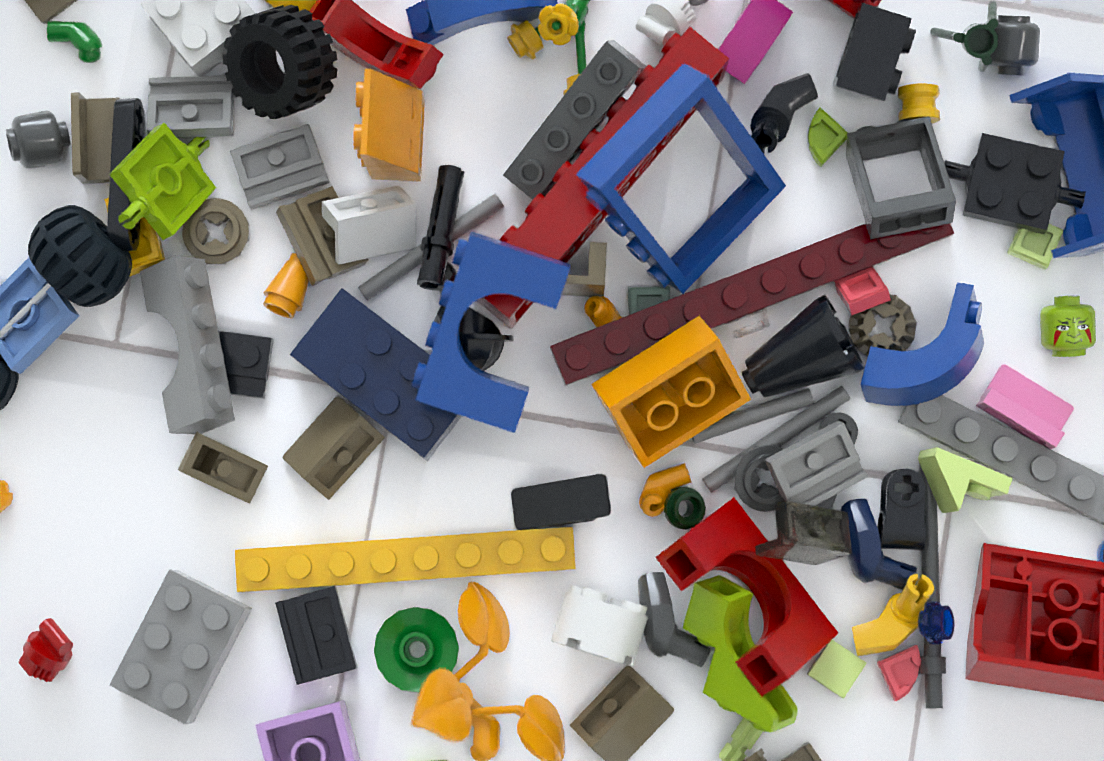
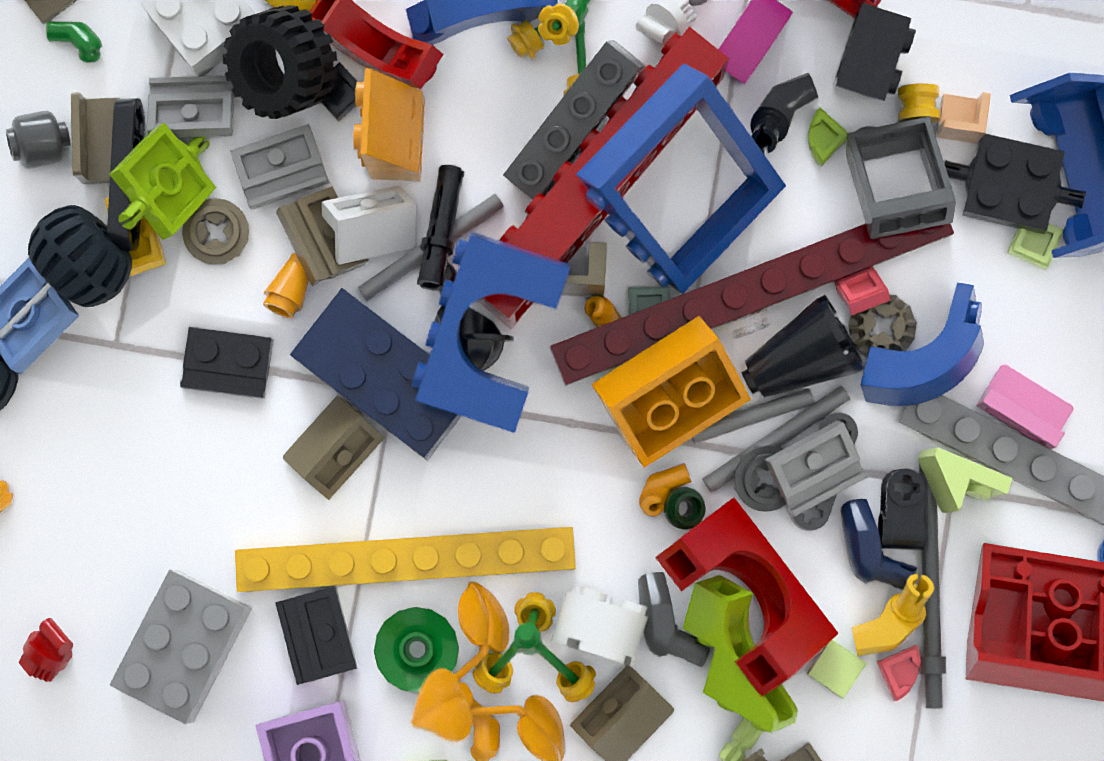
(199, 390): light grey arch -> none
(222, 467): dark tan slope -> none
(342, 96): none -> black tile
(534, 616): none -> yellow plant
(561, 502): black piece -> none
(808, 534): clear smoke panel -> none
(936, 623): clear blue plate -> none
(963, 117): none -> light nougat panel
(977, 38): dark green plant -> none
(1016, 44): dark grey head -> none
(1068, 327): lime head -> none

